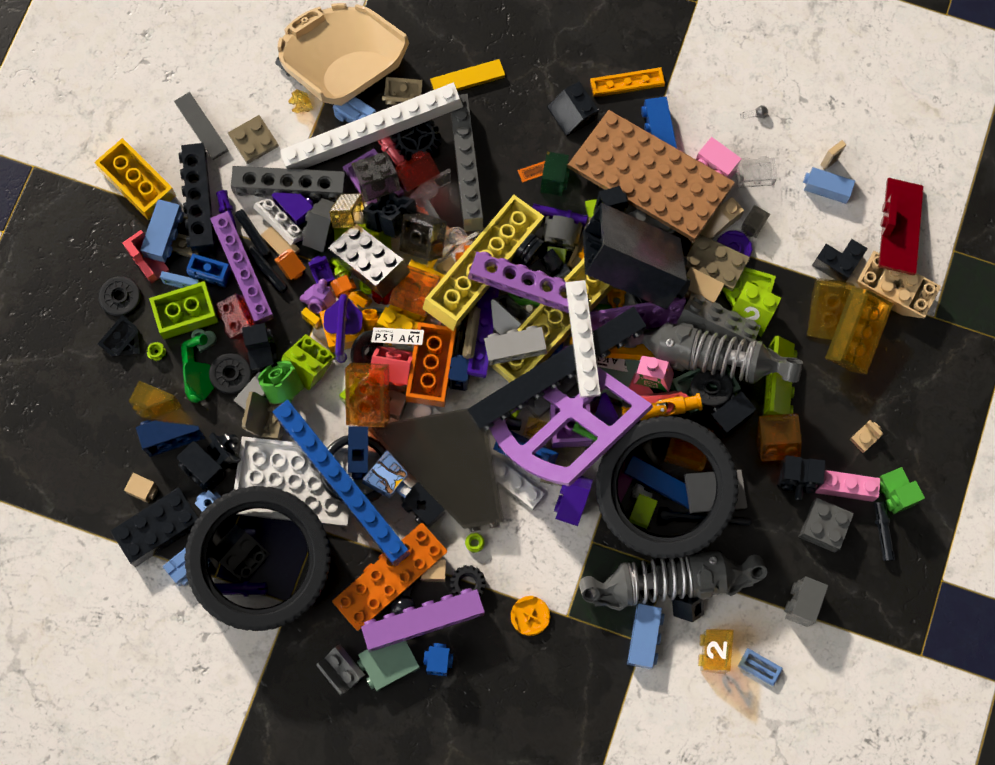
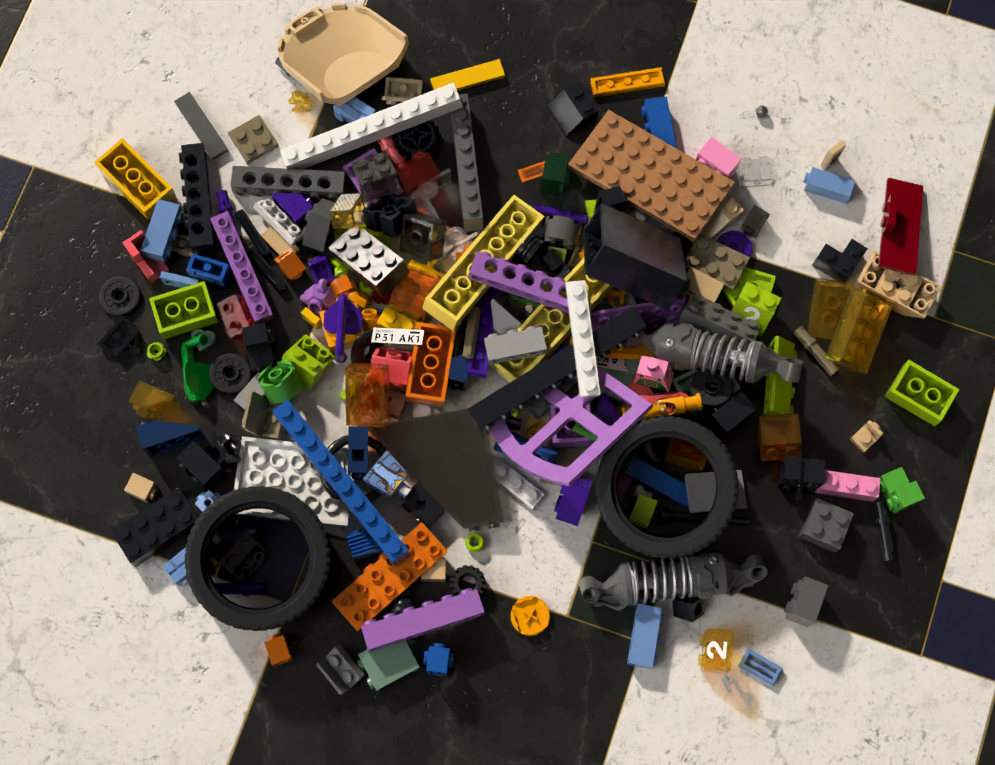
(278, 650): none -> orange brick
(362, 545): none -> blue brick
(817, 352): none -> dark tan pin
(922, 393): none -> lime brick

